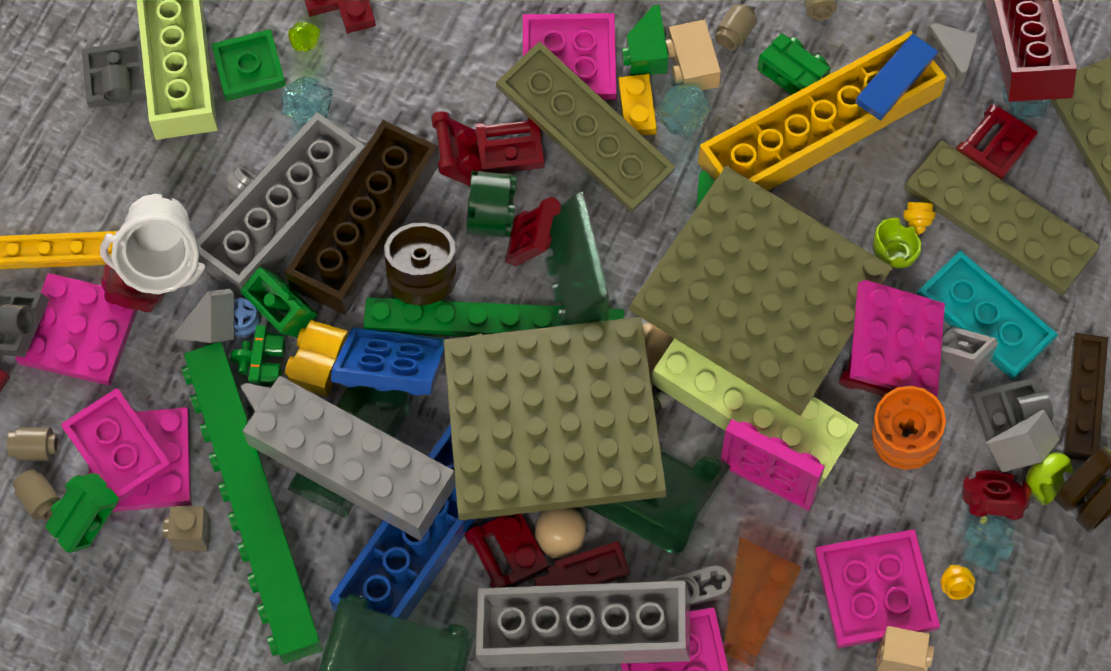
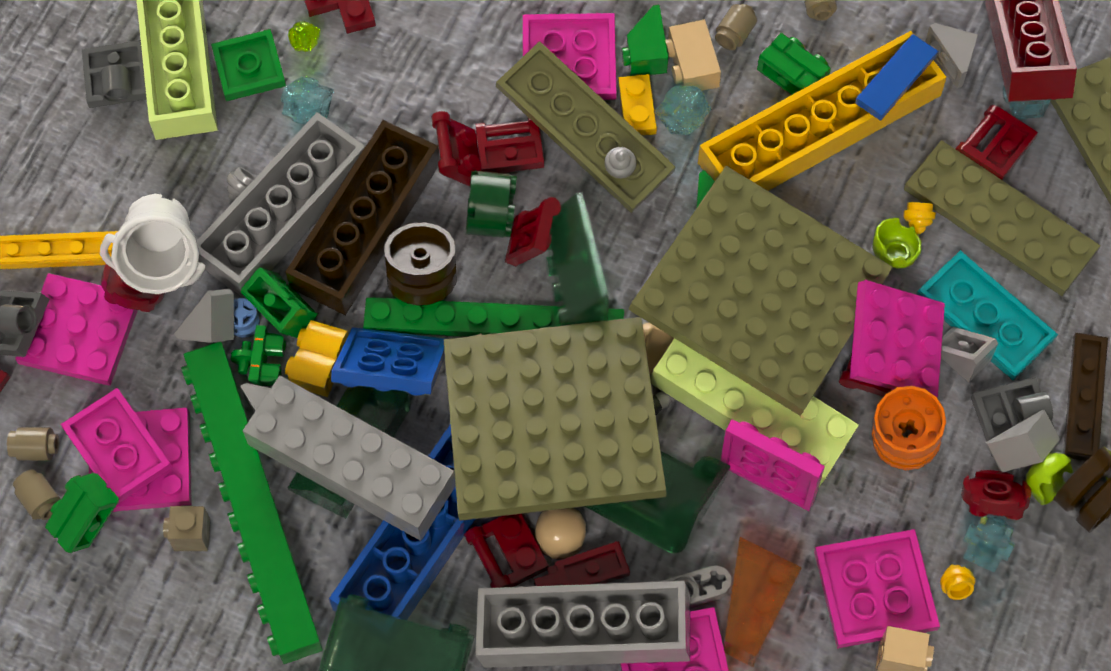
(620, 162): none -> light grey plate

